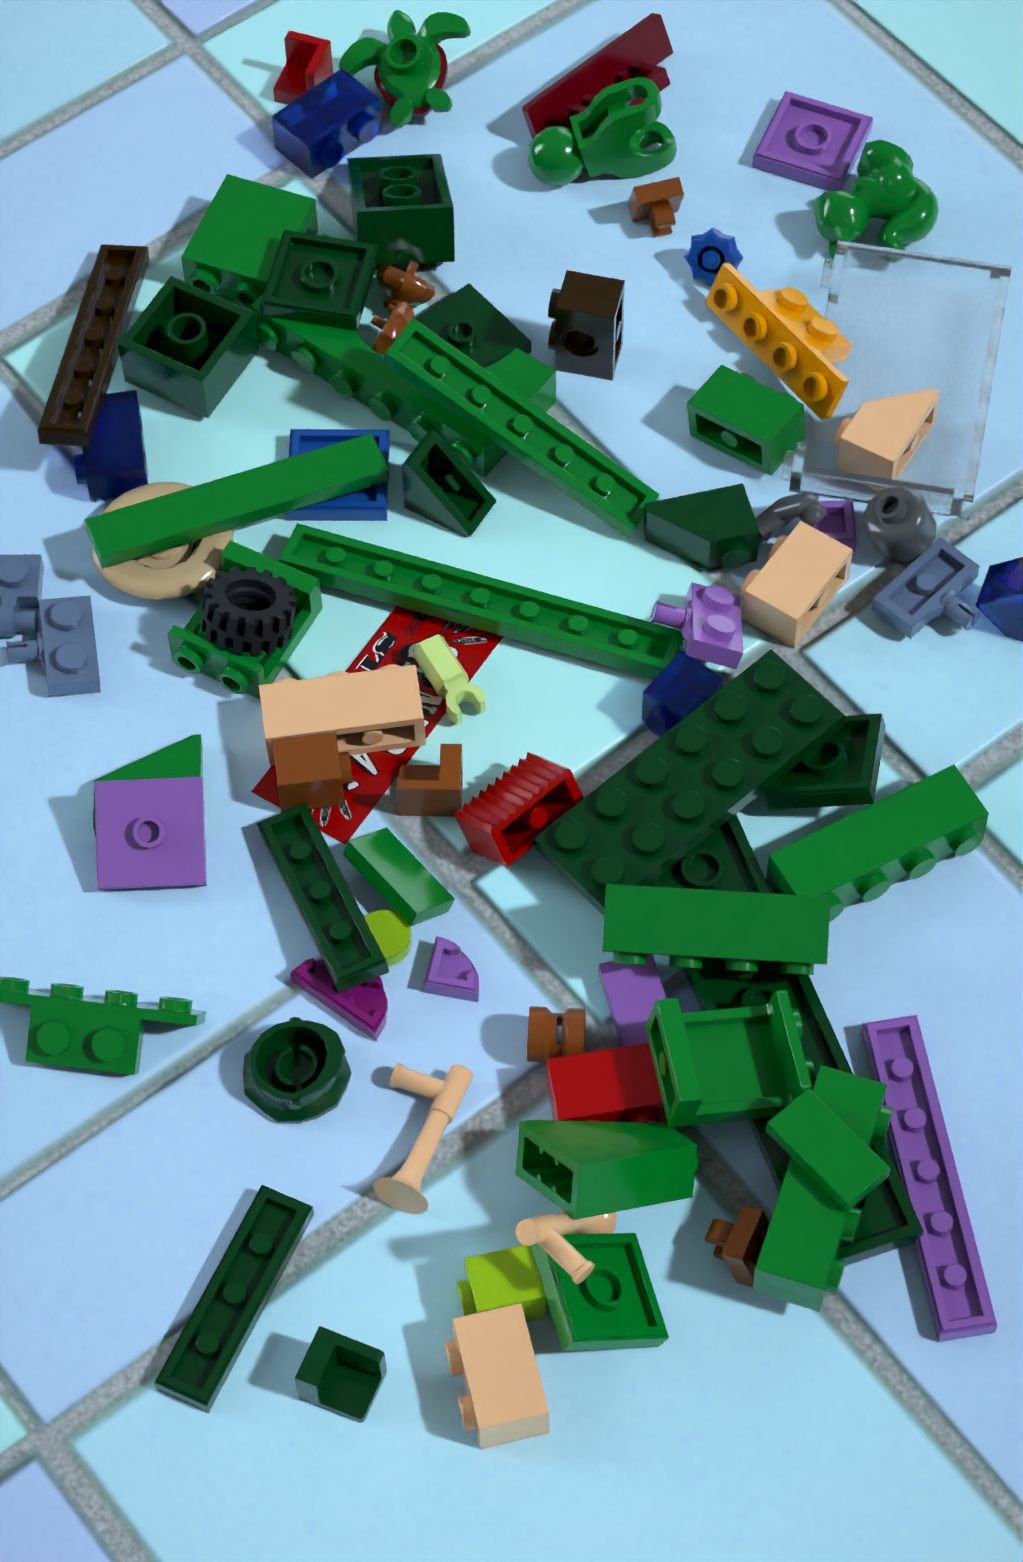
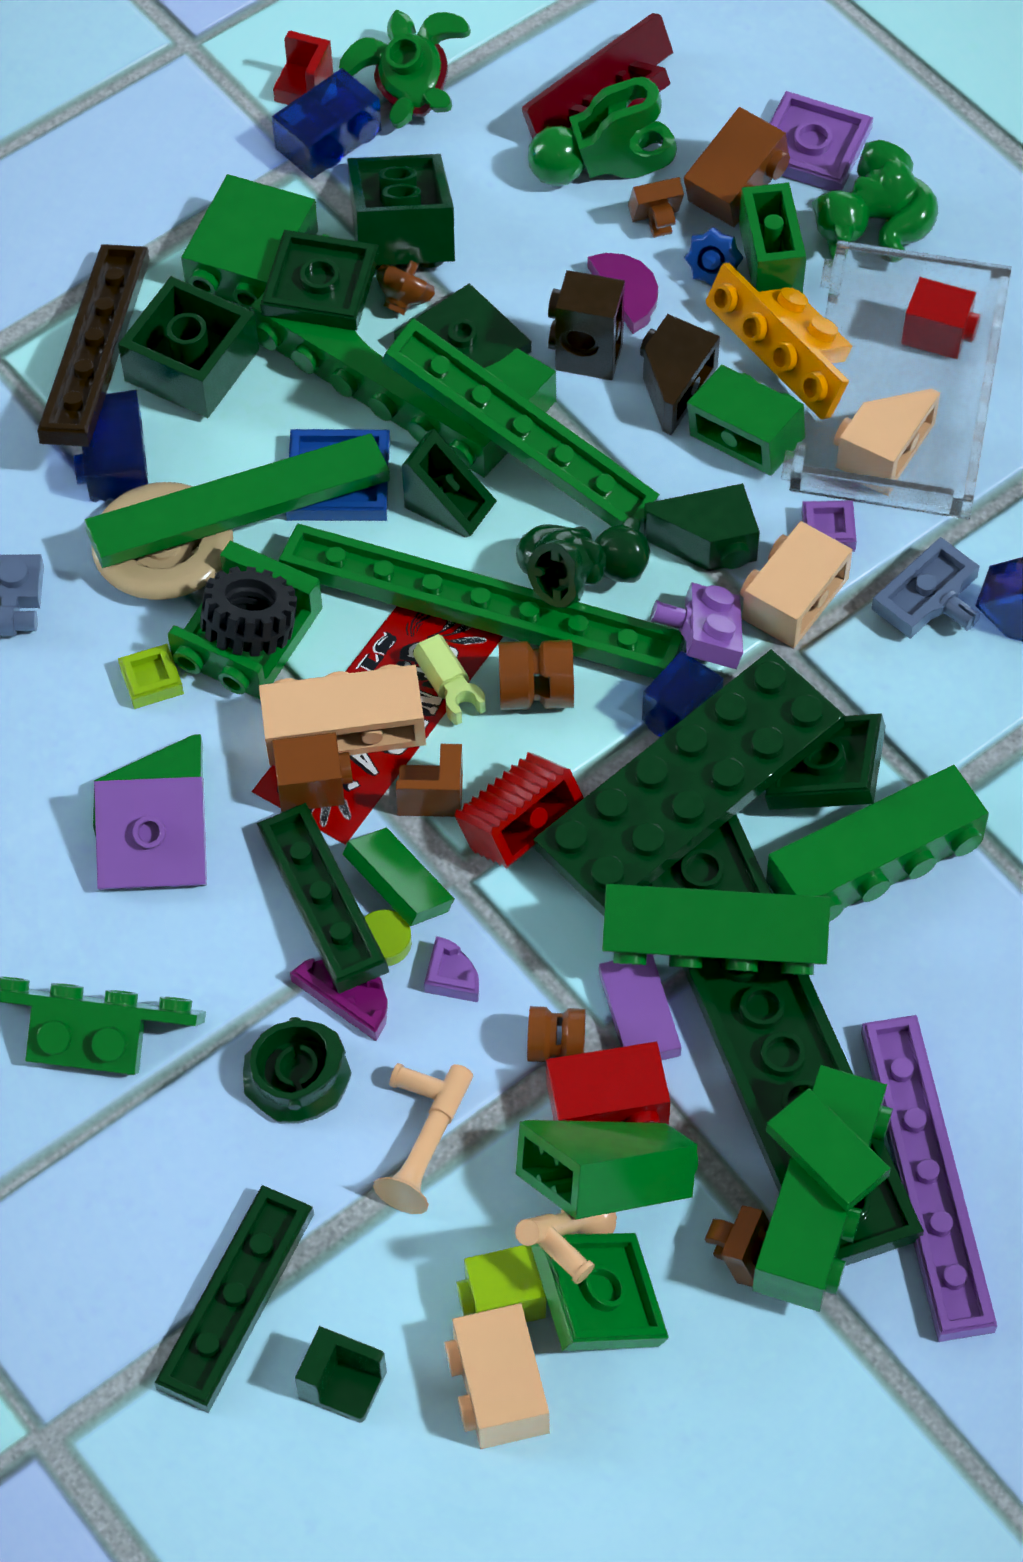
(63, 646): sand blue plate -> none
(150, 676): none -> lime tile
(392, 327): dark orange piece -> none
(517, 680): none -> dark orange wheel
(566, 559): none -> dark green animal
(640, 285): none -> magenta tile
(676, 366): none -> dark brown slope
(728, 1060): green panel -> none
(739, 156): none -> dark orange brick
(772, 237): none -> green brick
(787, 509): dark grey arm -> none
(899, 523): dark grey head -> none
(940, 318): none -> red brick

